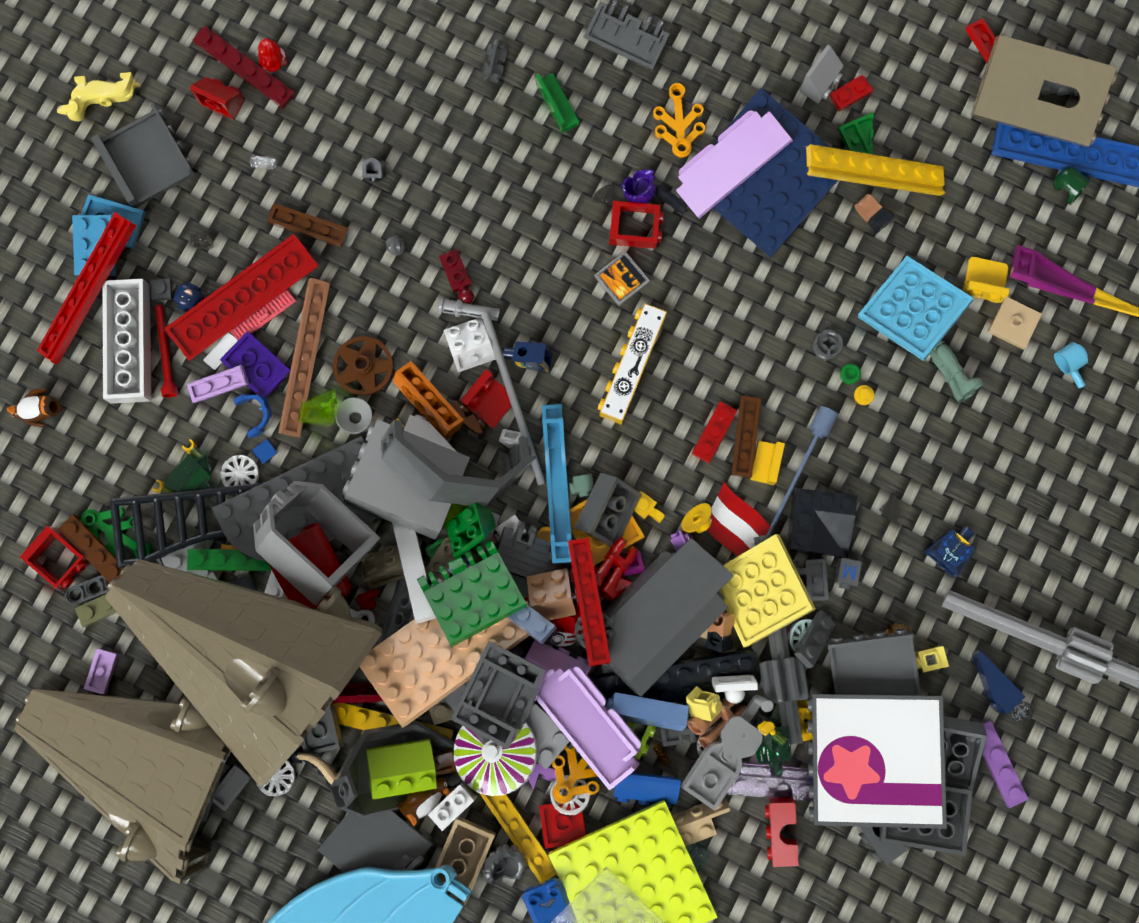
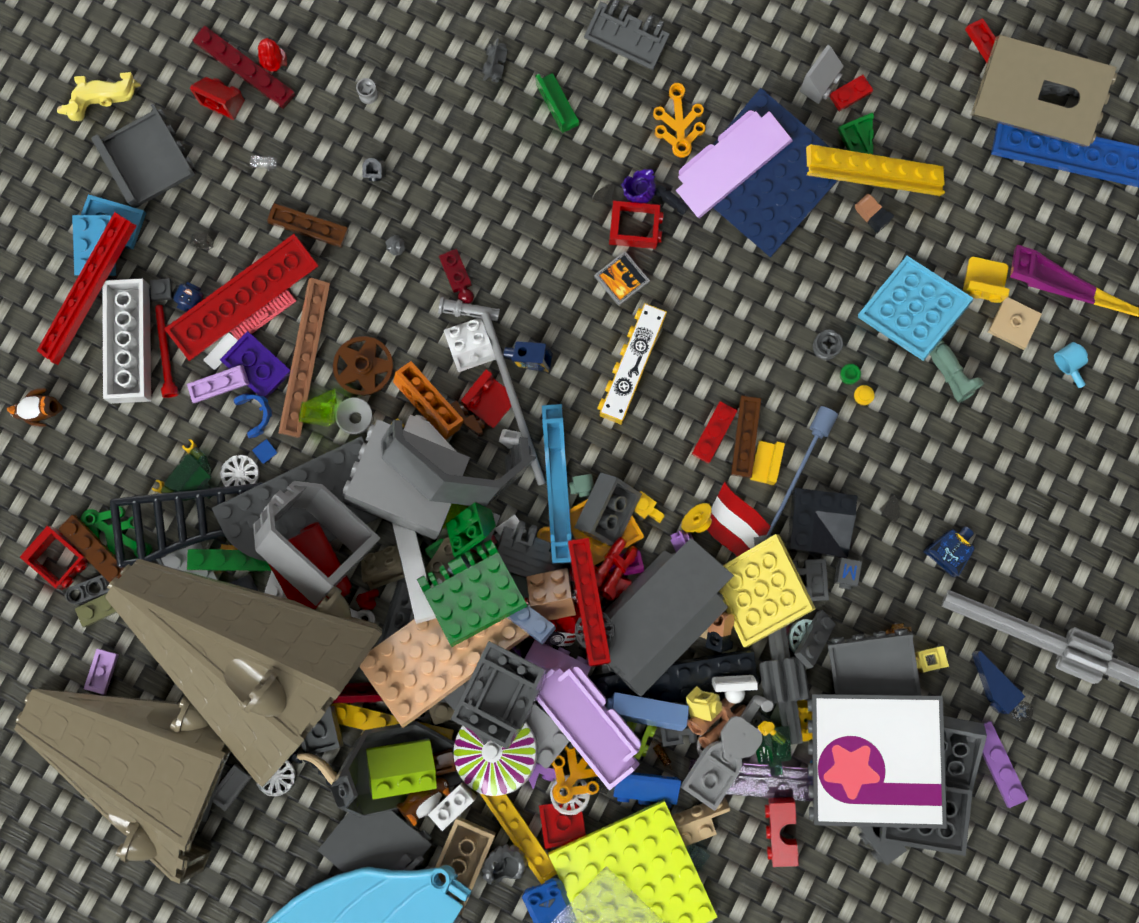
(364, 87): none -> light grey wheel
(1072, 181): dark green helmet -> none

